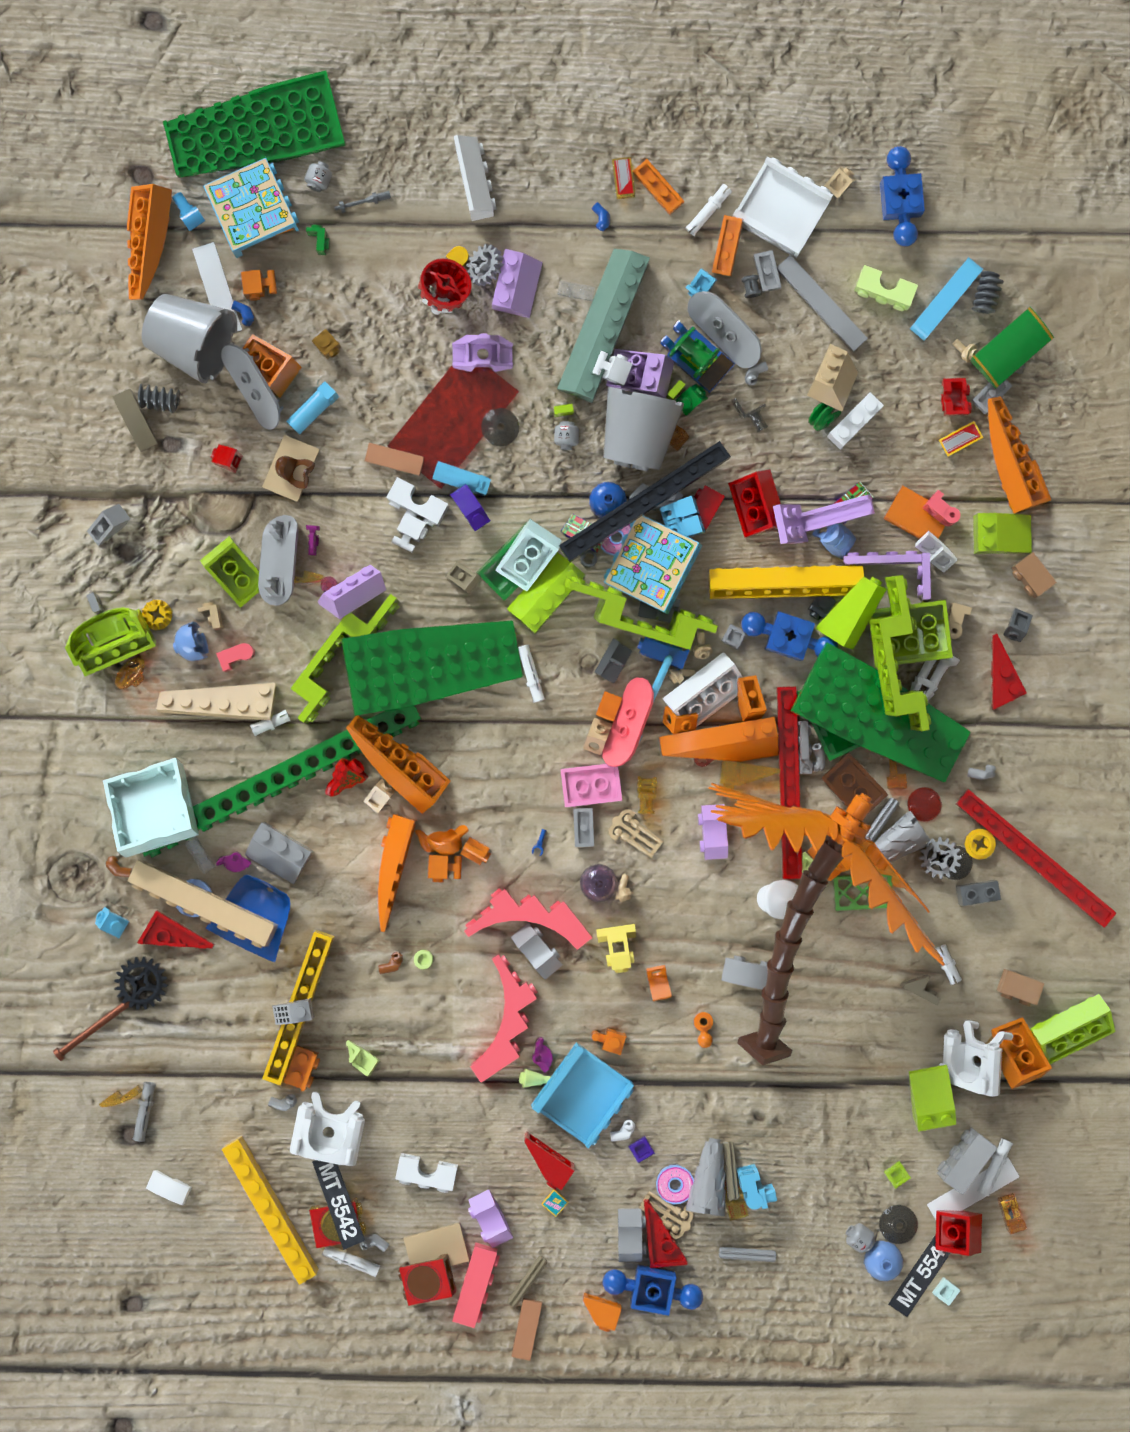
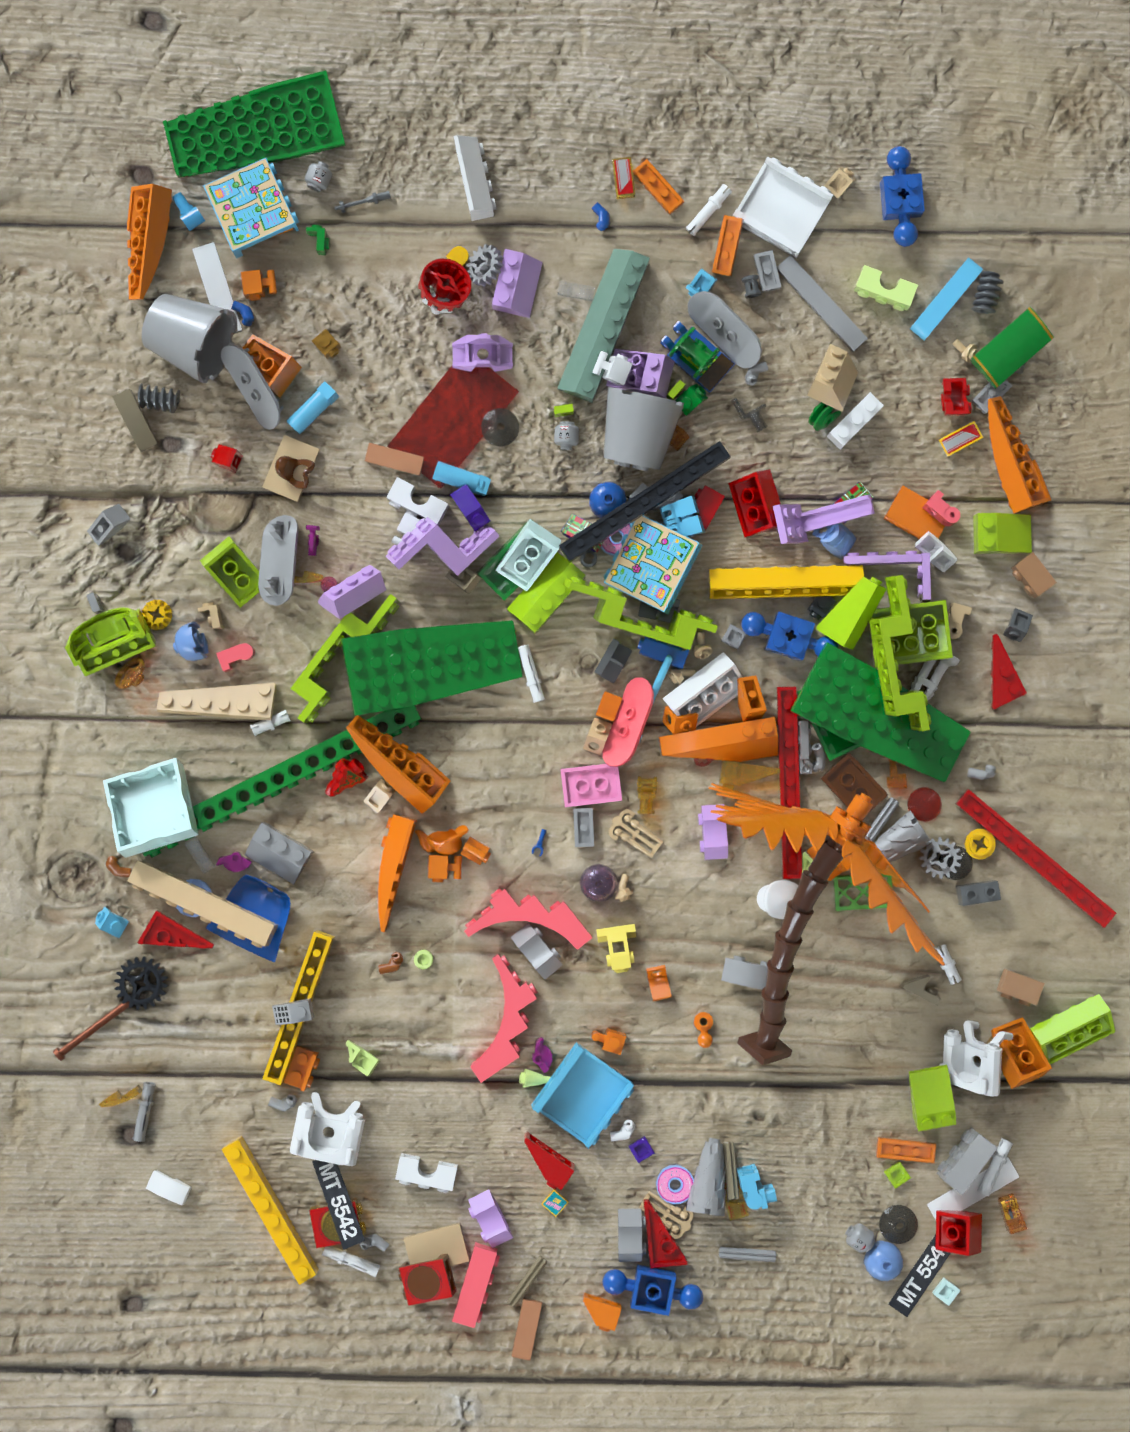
(431, 534): none -> lavender bracket
(906, 1150): none -> orange tile

